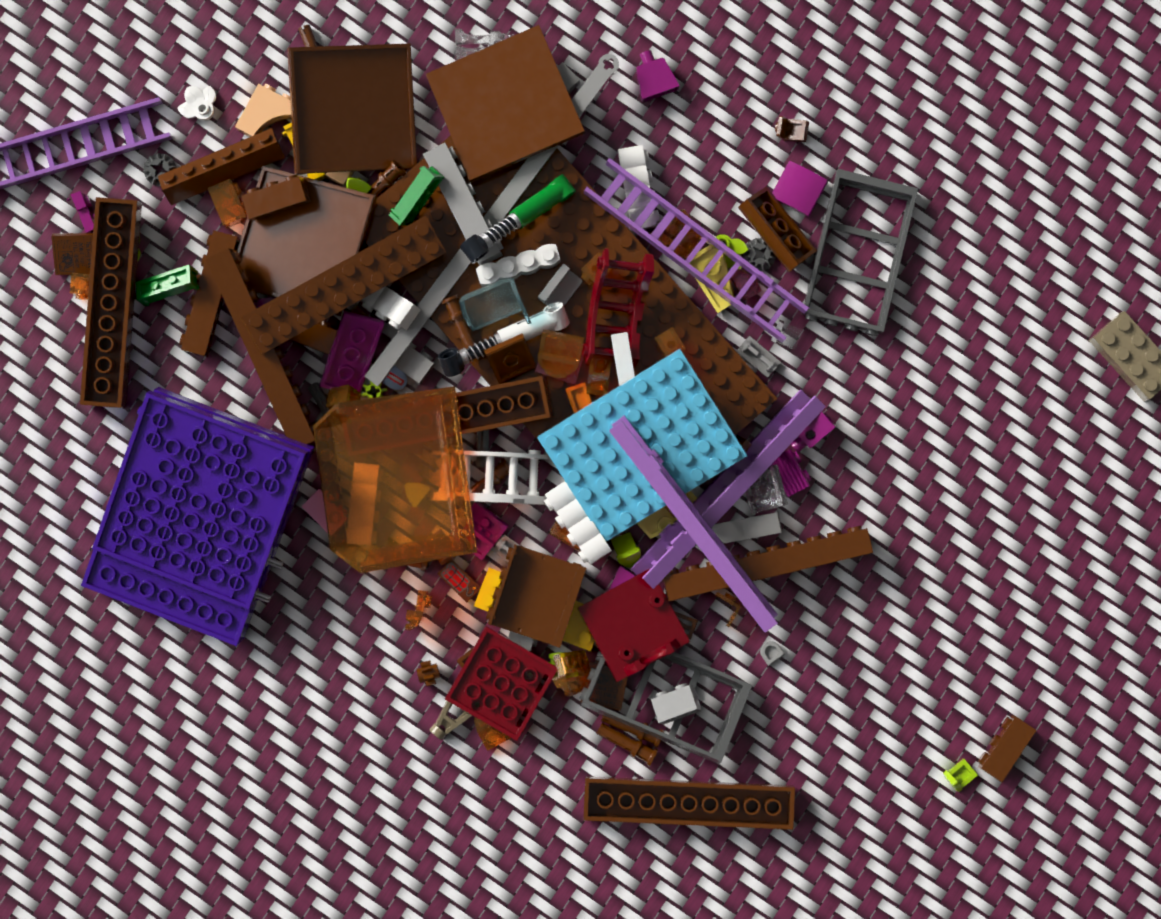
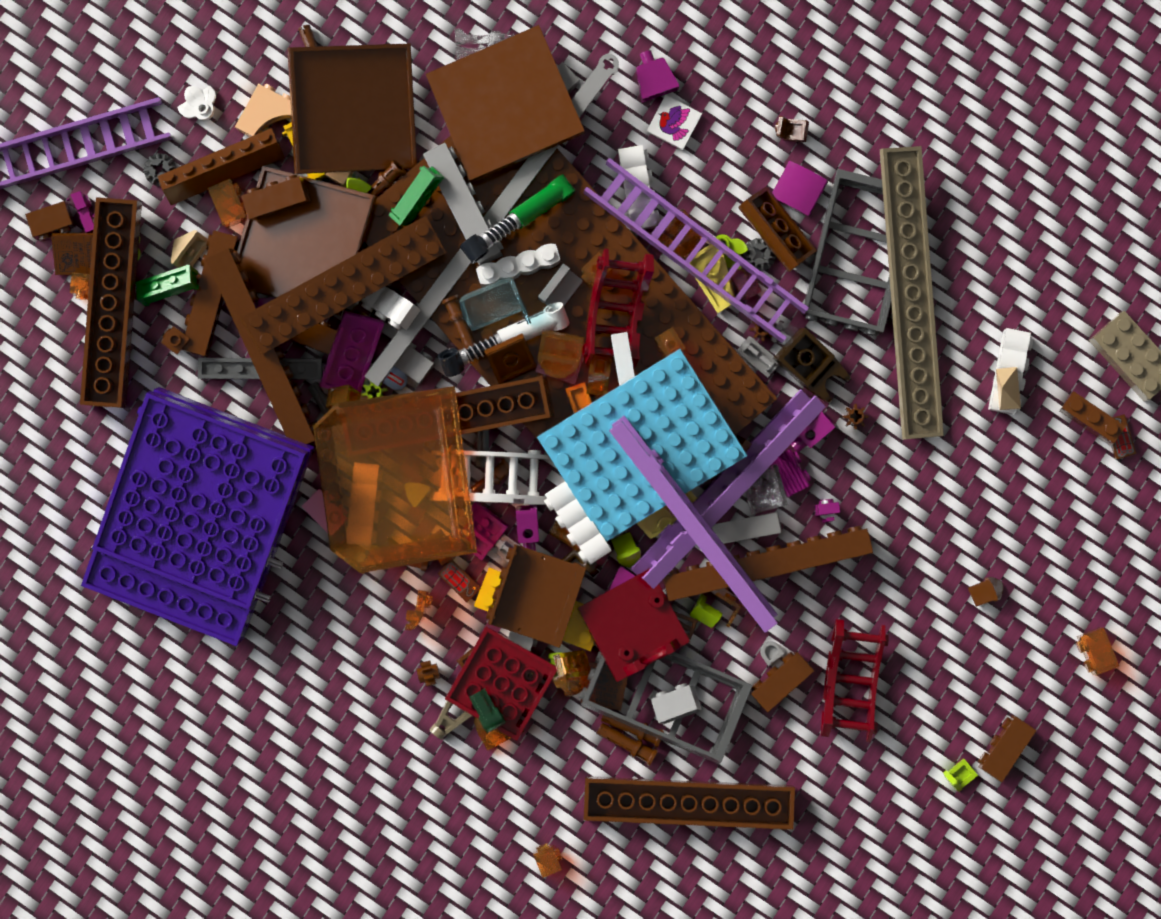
(50, 220): none -> reddish brown brick
(175, 340): none -> reddish brown bracket
(188, 249): none -> tan slope
(244, 369): none -> dark grey plate
(489, 715): none -> clear green piece
(527, 519): none -> magenta torso
(548, 859): none -> clear orange brick
(592, 569): none -> dark brown plate
(674, 122): none -> tile
(705, 613): none -> lime tile
(757, 334): none -> reddish brown gear
(781, 681): none -> reddish brown brick
(816, 369): none -> dark brown brick
(827, 507): none -> magenta piece
(833, 677): none -> dark red fence
(850, 421): none -> reddish brown gear
(911, 292): none -> dark tan plate
(986, 591): none -> reddish brown tile
(1008, 388): none -> tan slope
(1011, 354): none -> white brick
(1092, 418): none -> reddish brown brick
(1097, 651): none -> clear orange brick
(1123, 445): none -> tile

